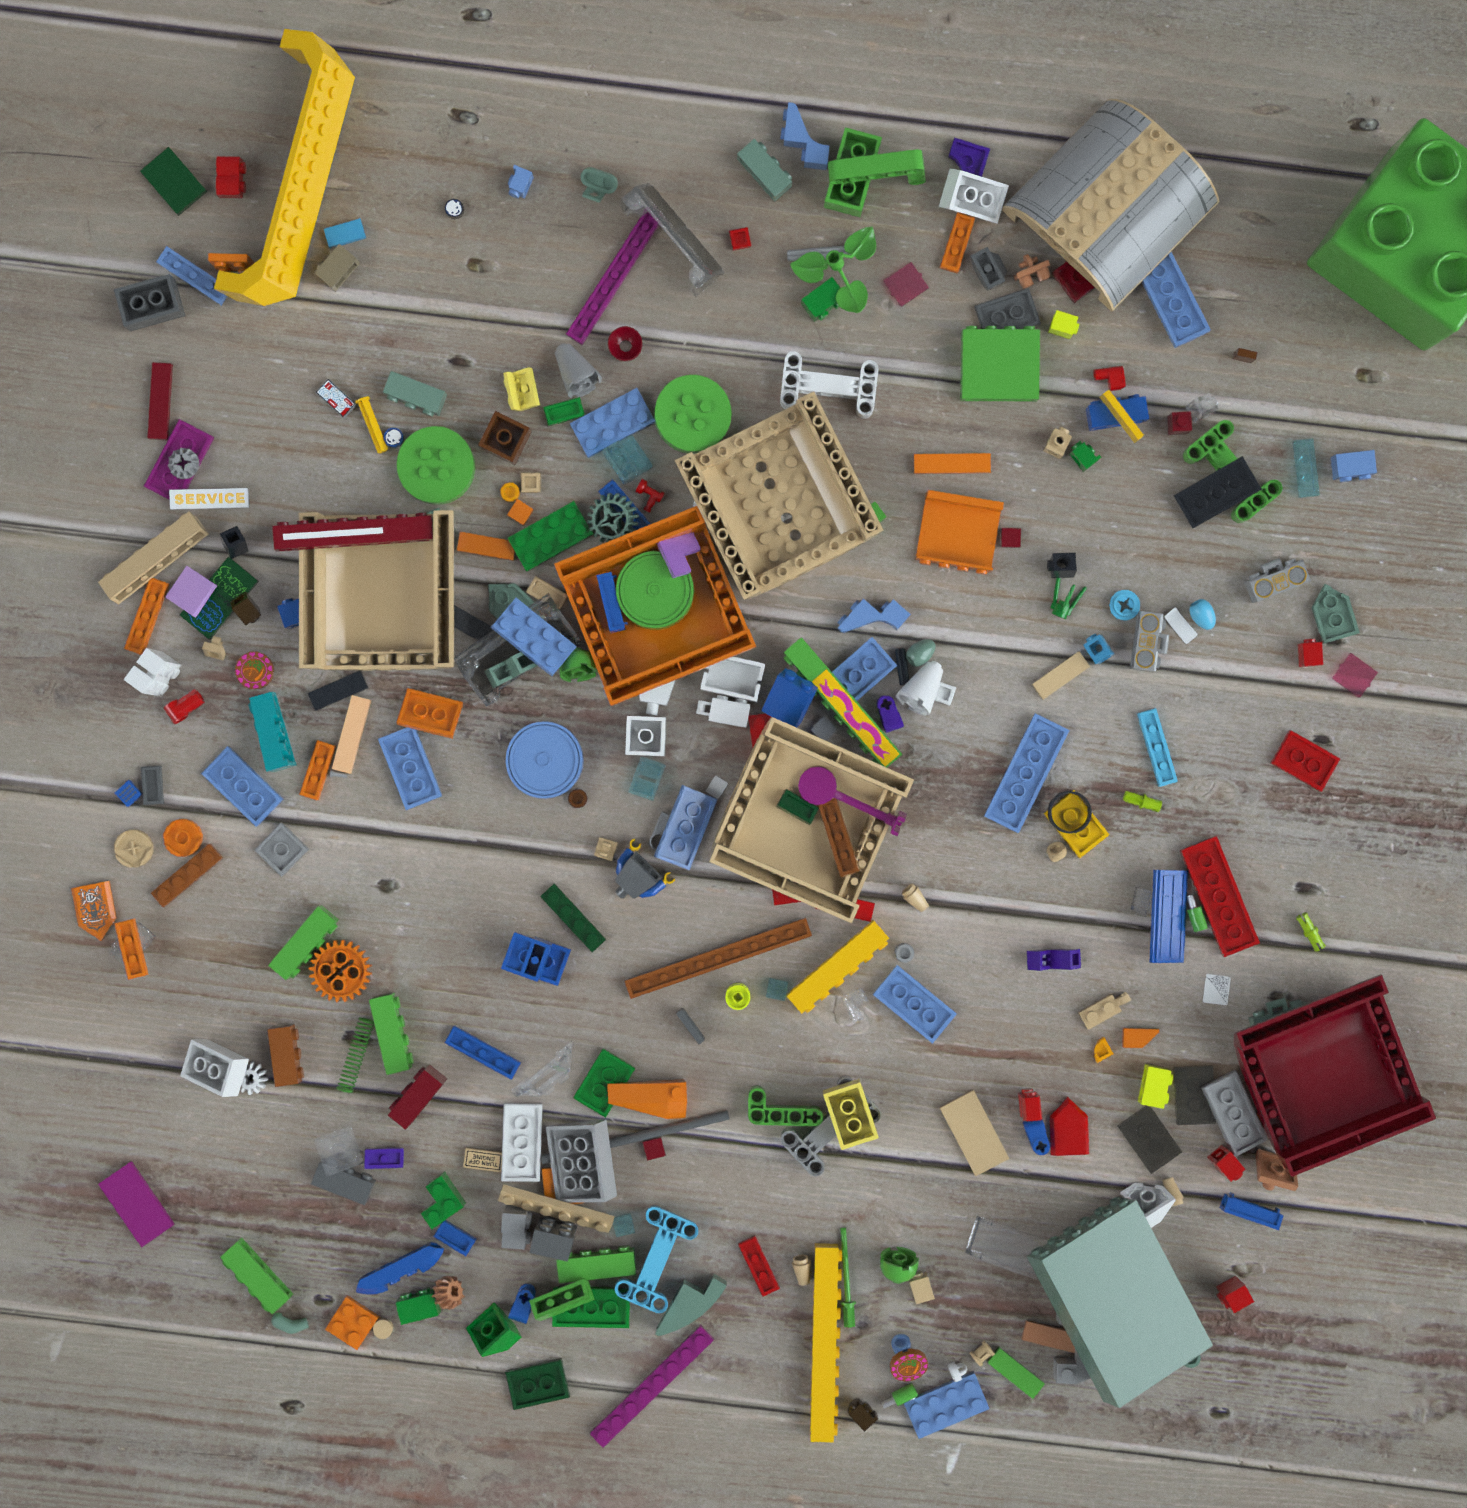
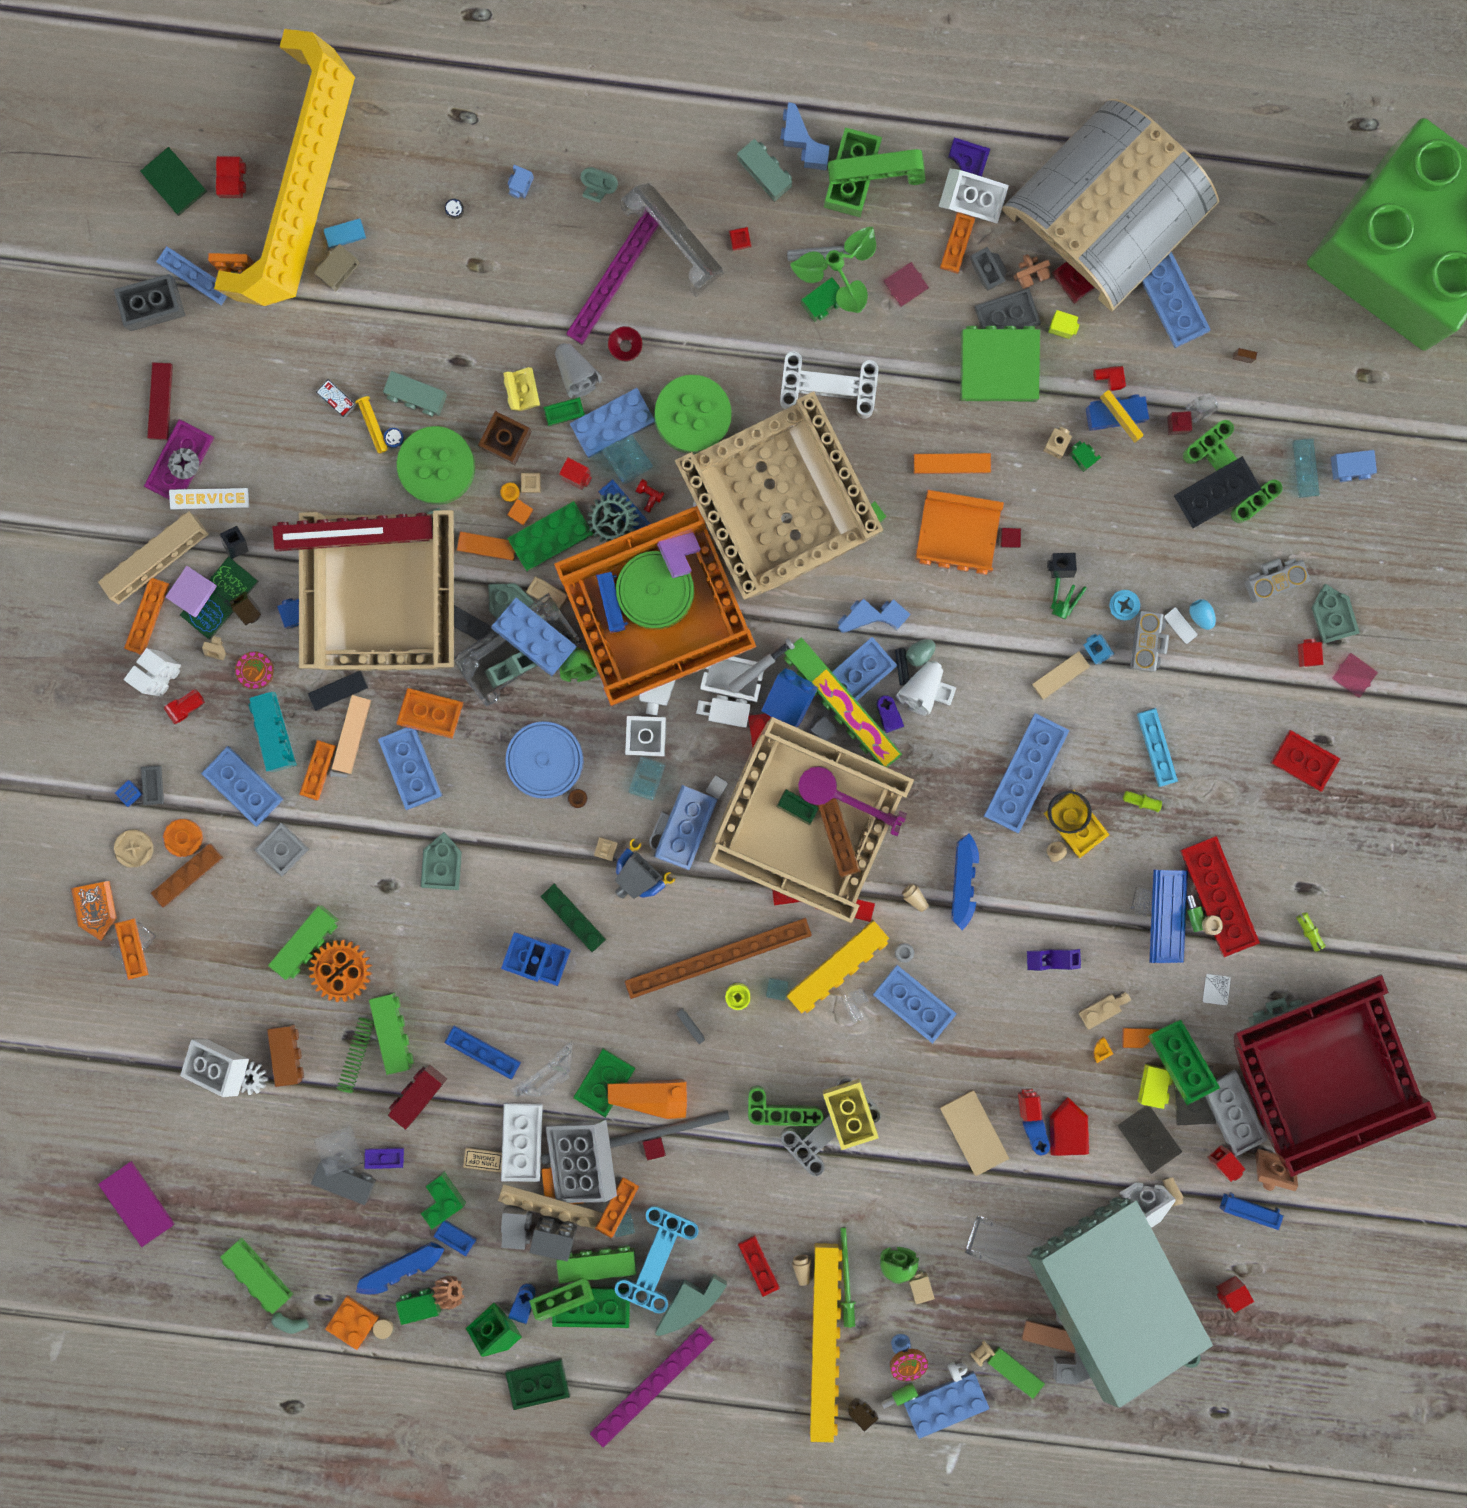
(441, 864): none -> sand green tile
(575, 474): none -> red brick
(617, 1208): none -> orange tile
(745, 678): none -> light grey piece
(962, 907): none -> blue brick
(1184, 1062): none -> green plate
(1212, 925): none -> tan tile

